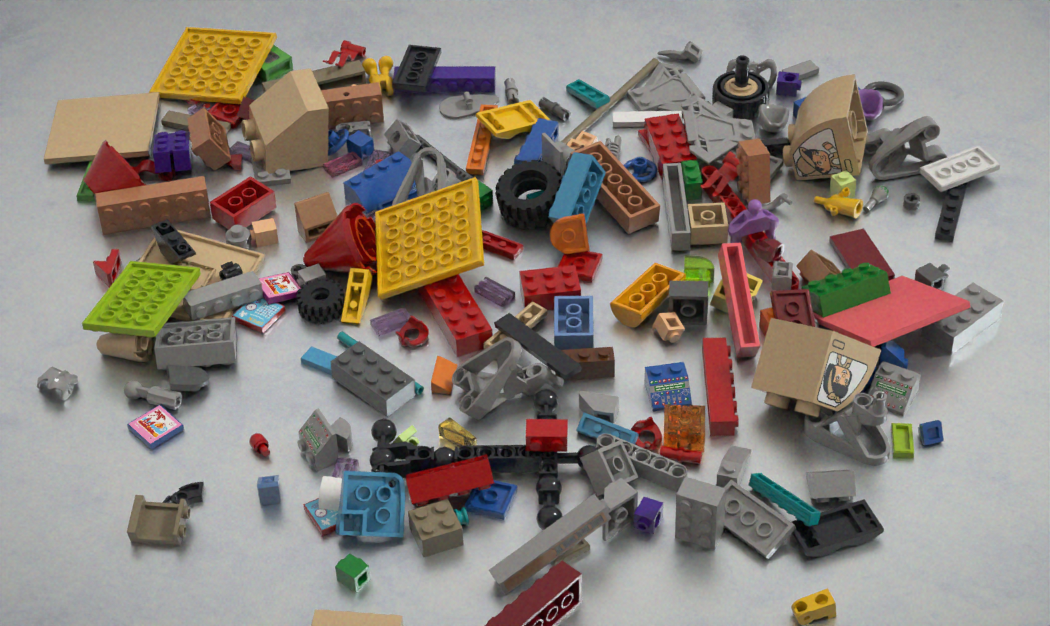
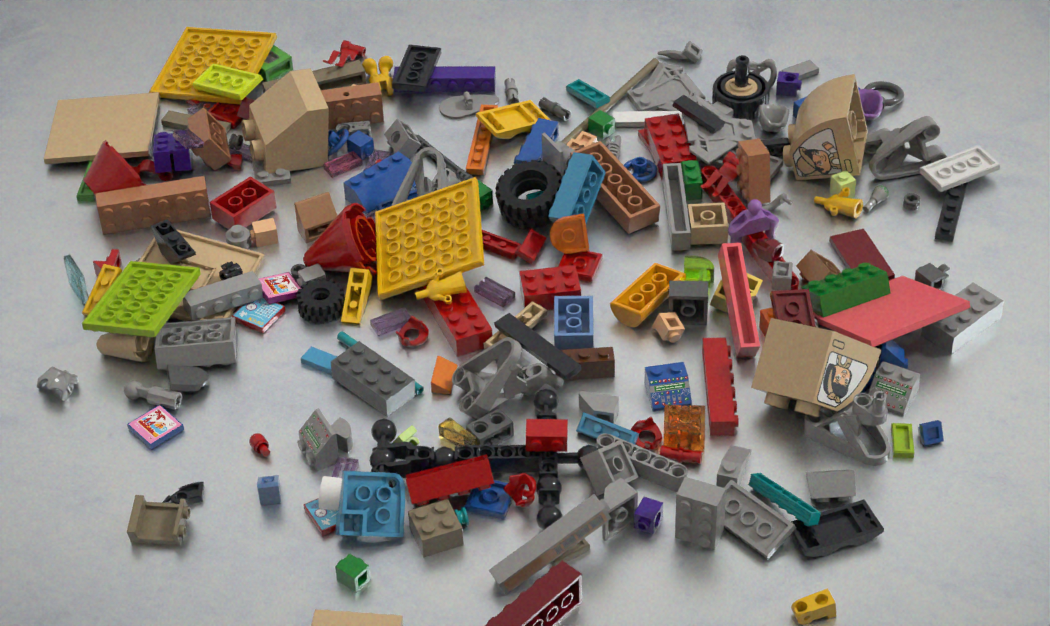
(76, 279): none -> clear light blue tile
(104, 280): none -> yellow tile
(188, 139): none -> clear purple tile
(227, 81): none -> neon yellow tile
(235, 141): none -> dark grey bush
(444, 288): none -> yellow piece
(492, 428): none -> dark grey brick
(516, 490): none -> red piece
(531, 246): none -> red tile
(601, 124): none -> green brick
(698, 114): none -> black tile

